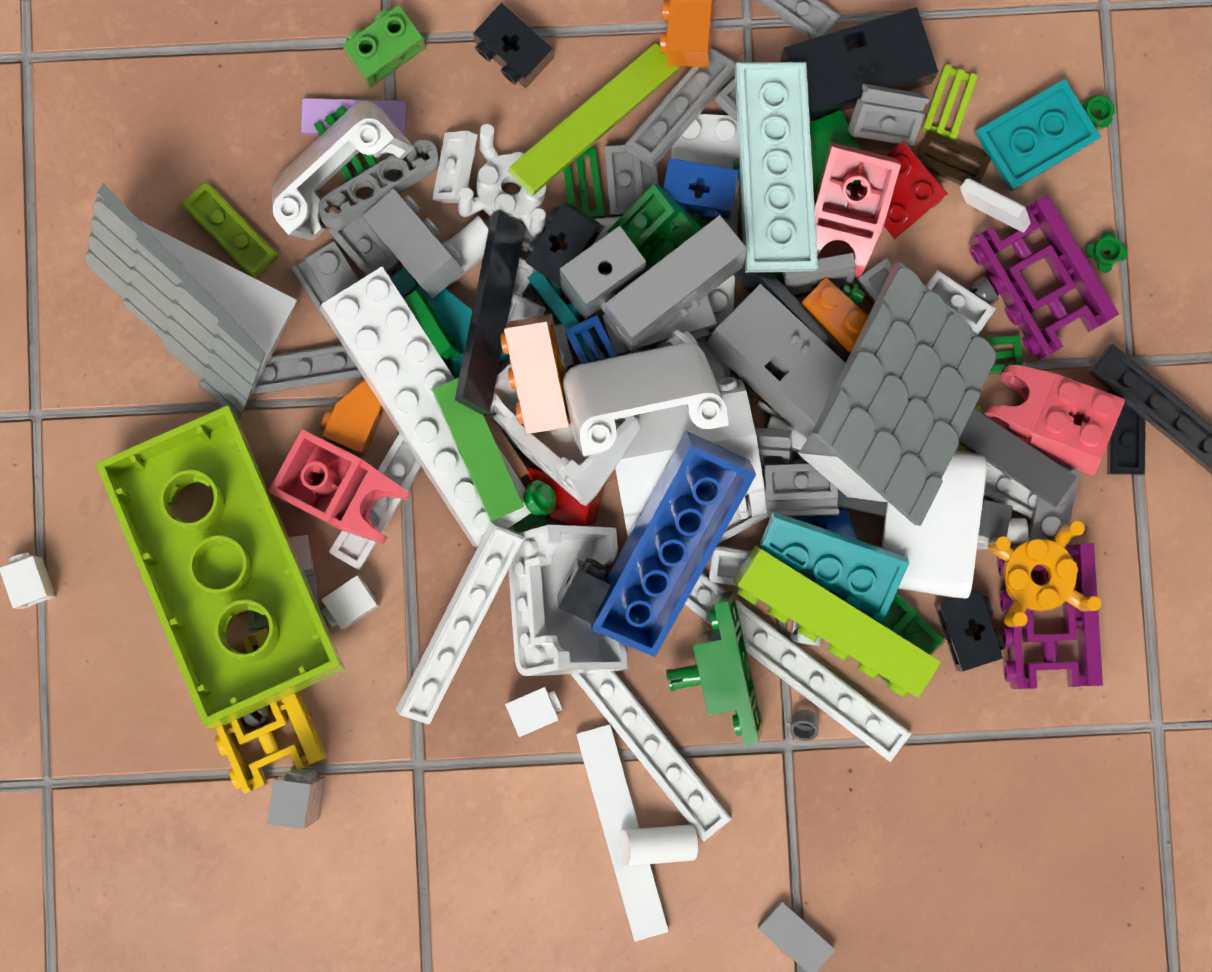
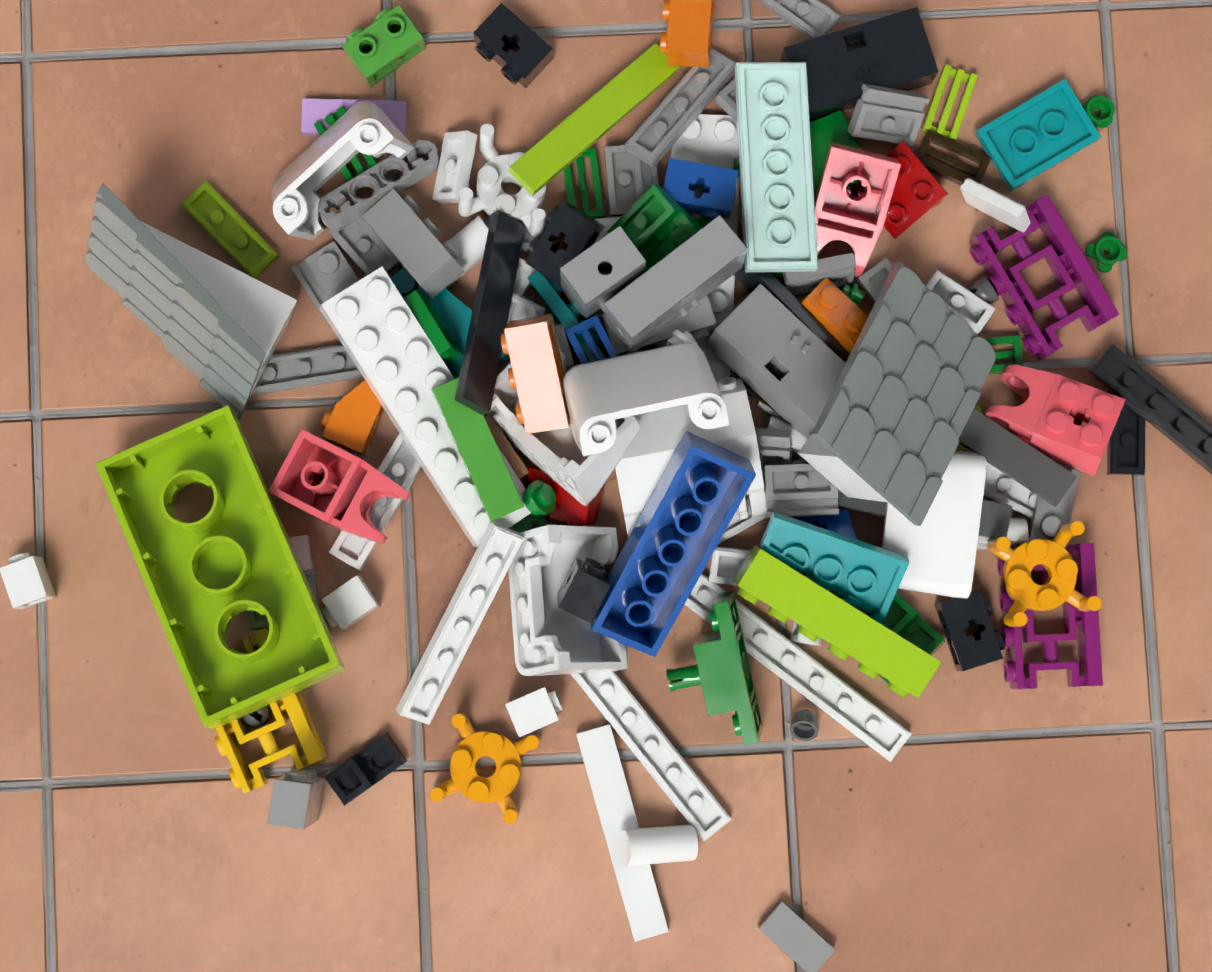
(365, 768): none -> black slope
(470, 782): none -> light orange plate

